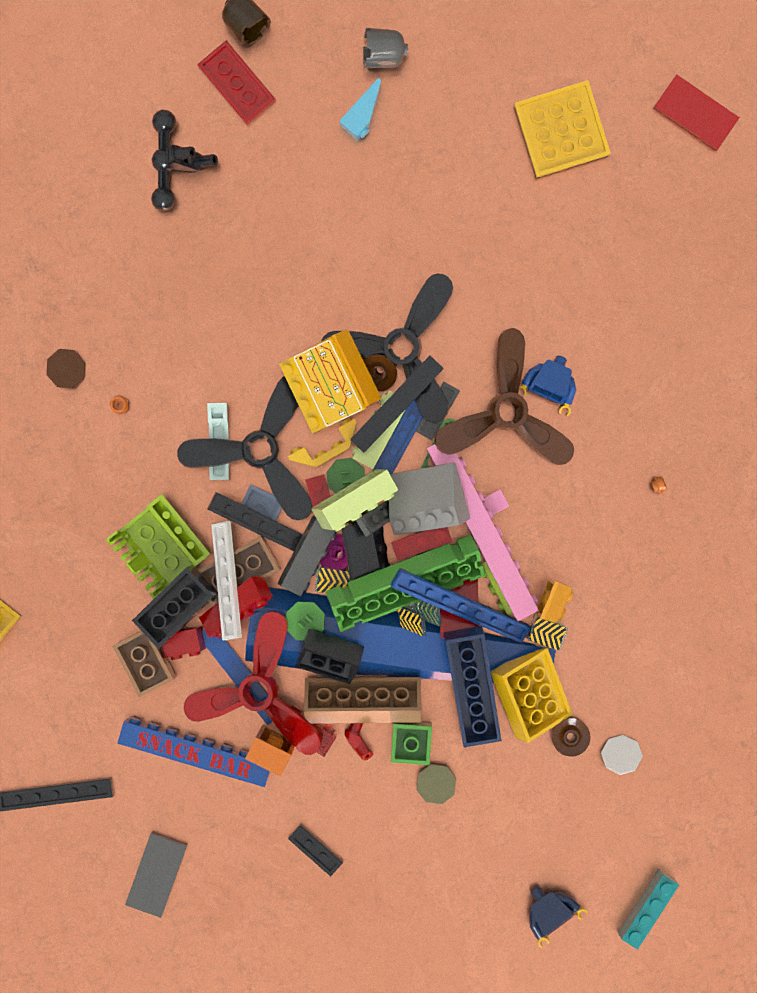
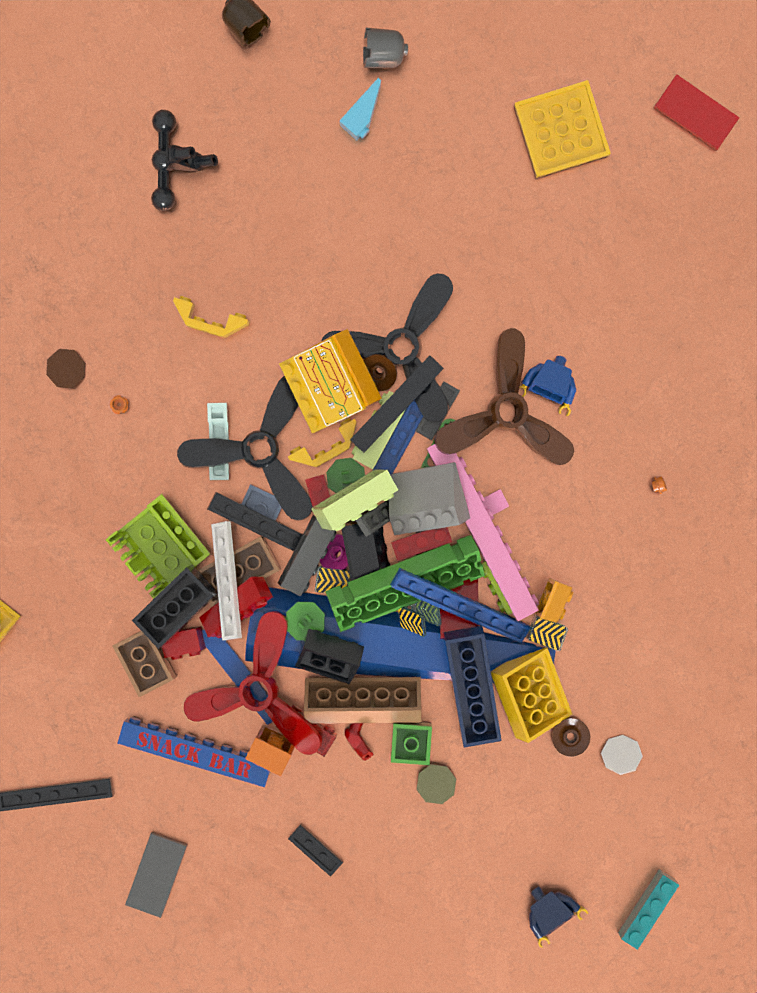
(234, 323): none -> yellow slope
(236, 82): red tile -> none

